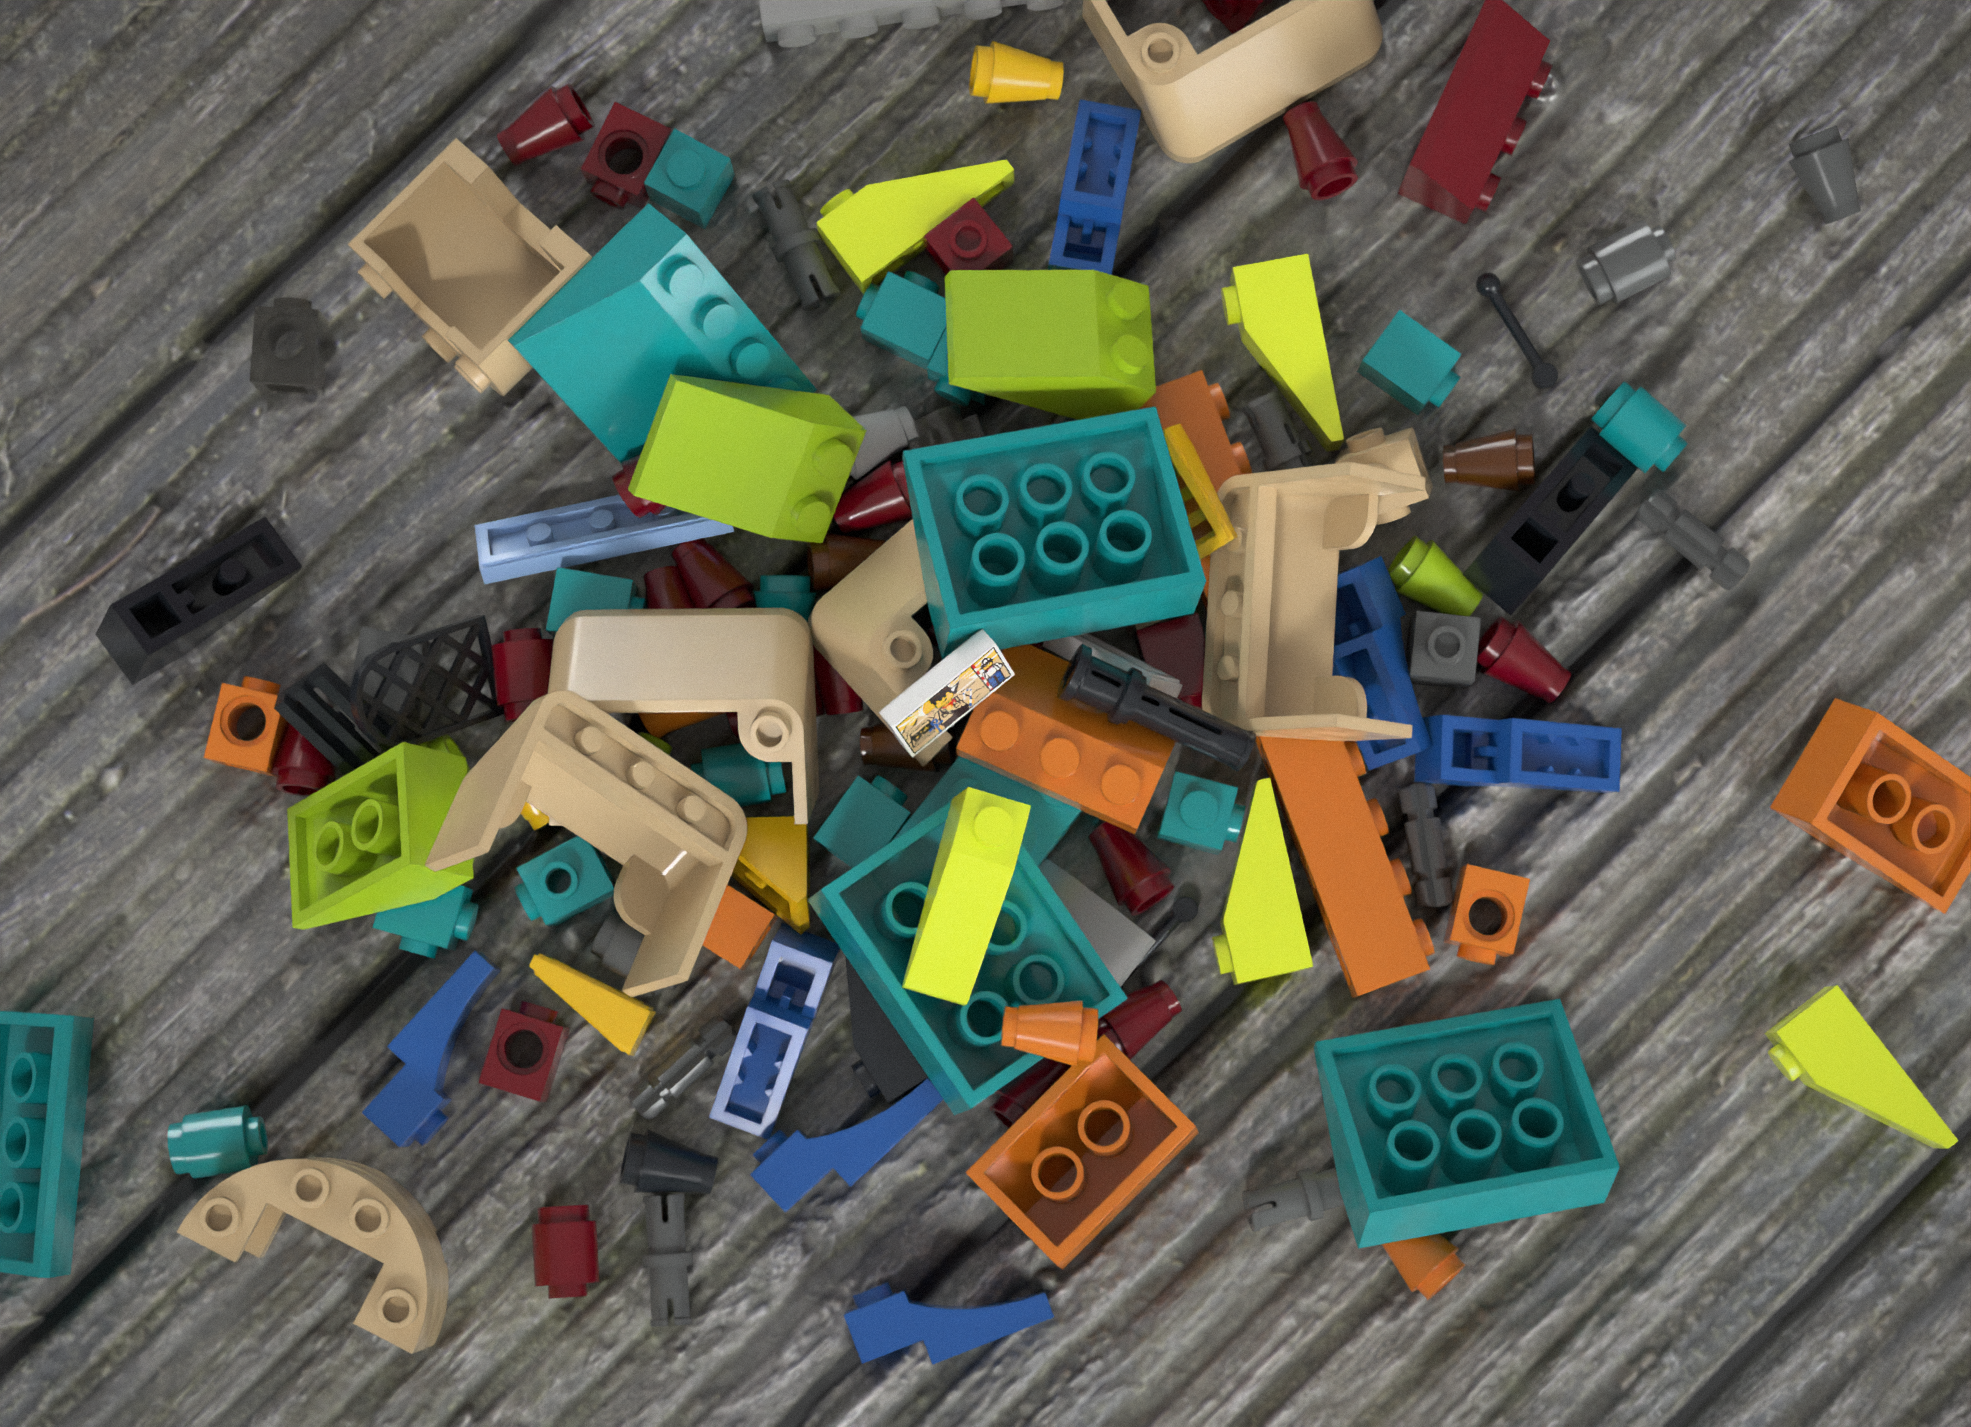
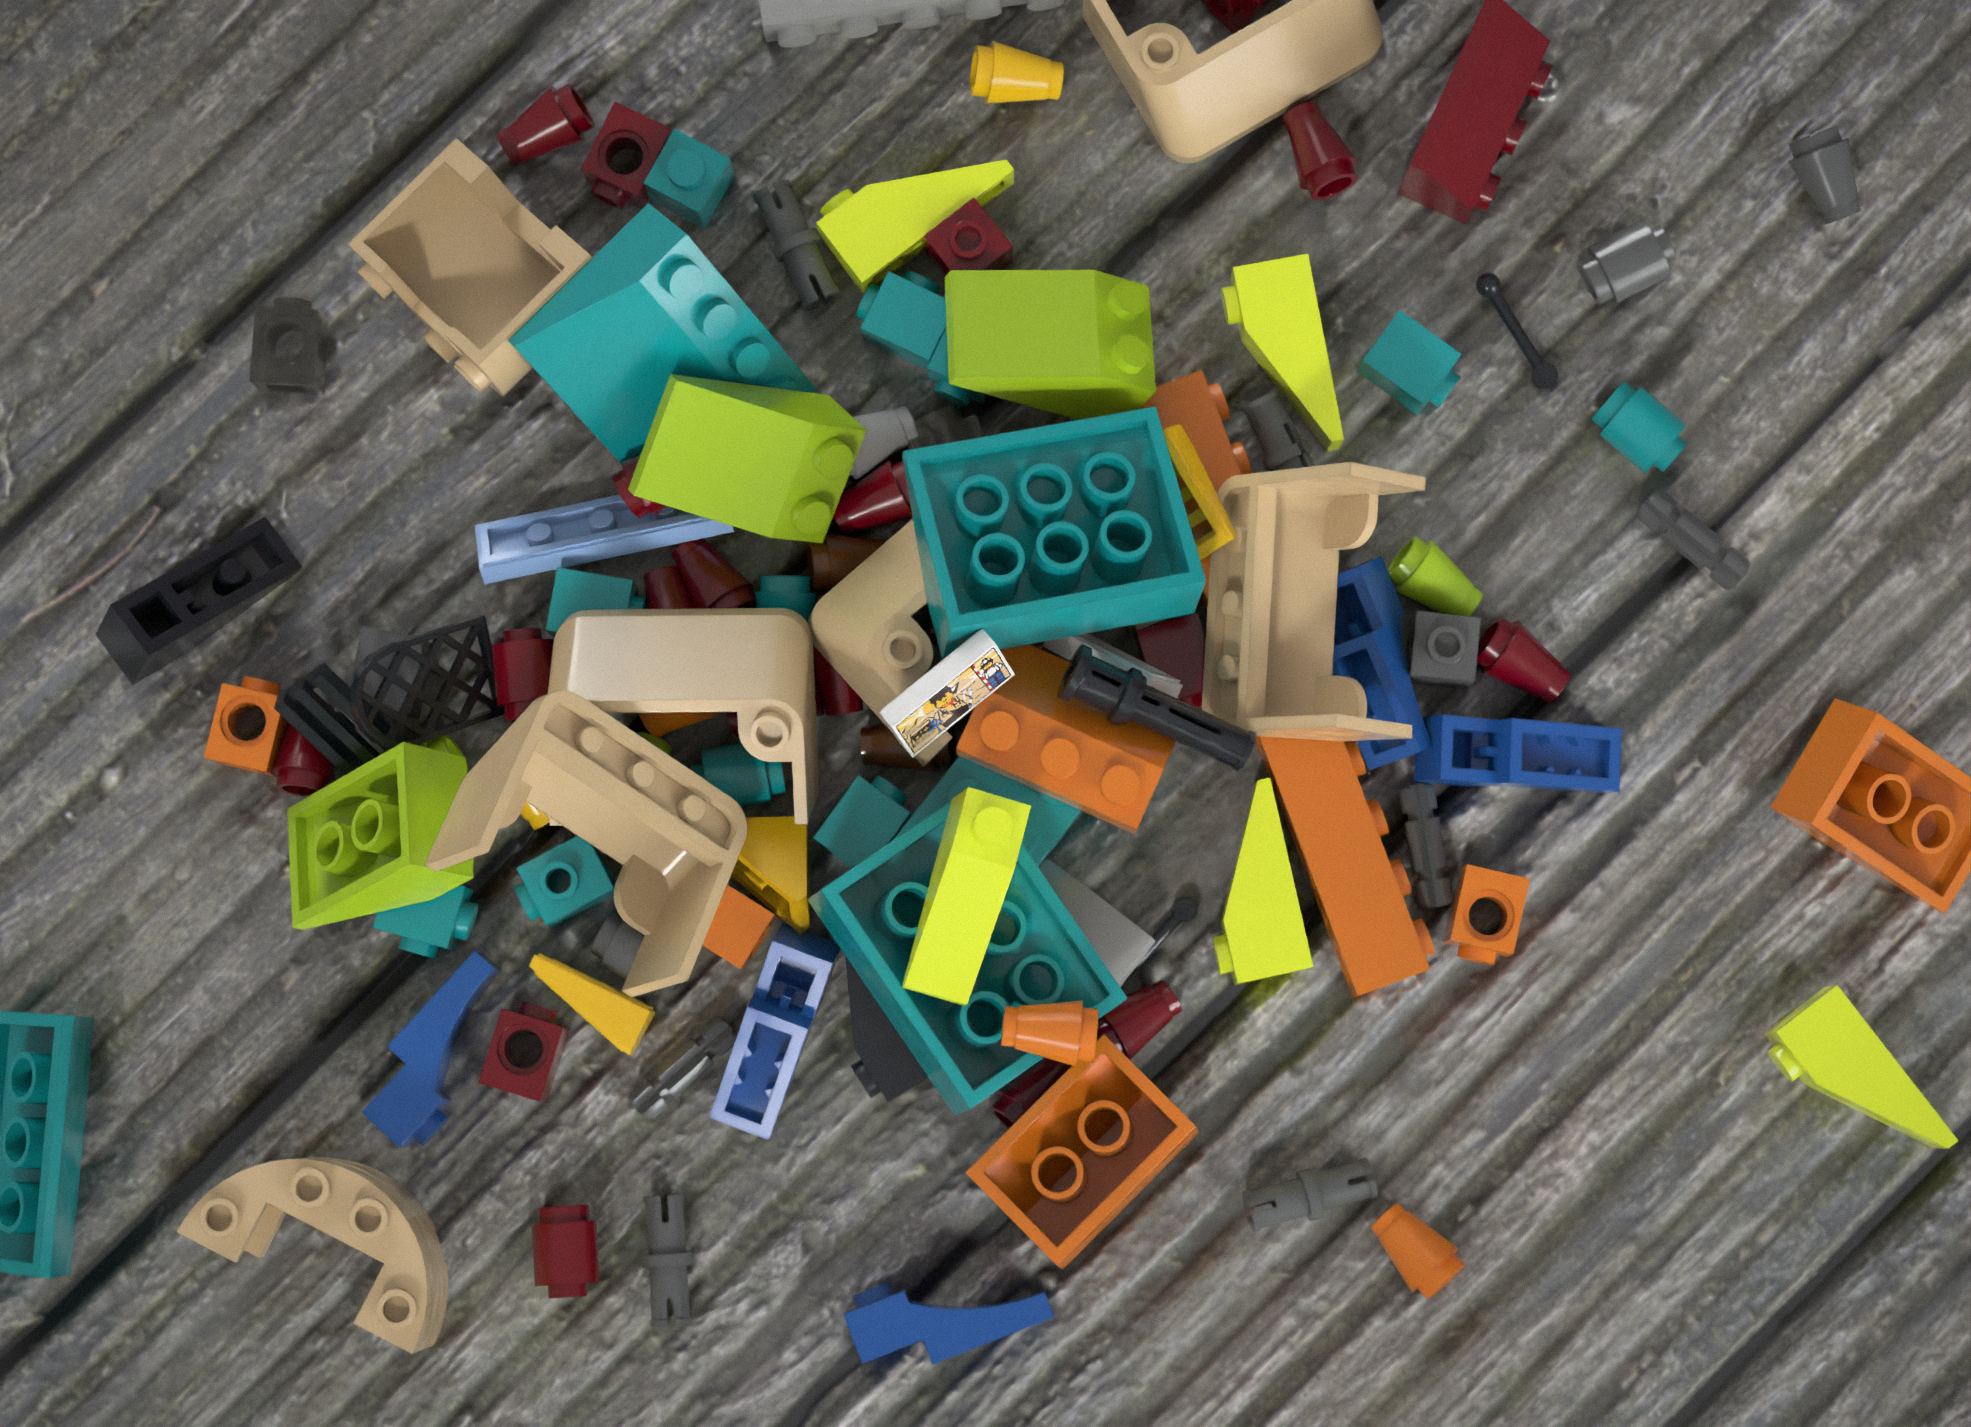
(217, 1142): teal brick -> none
(664, 1165): black cone -> none
(798, 1163): blue slope -> none
(1094, 187): blue slope -> none
(1131, 868): dark red cone -> none
(1200, 814): teal brick -> none
(1392, 452): tan brick -> none
(1463, 1123): teal slope -> none
(1491, 461): reddish brown cone -> none
(1550, 521): black slope -> none

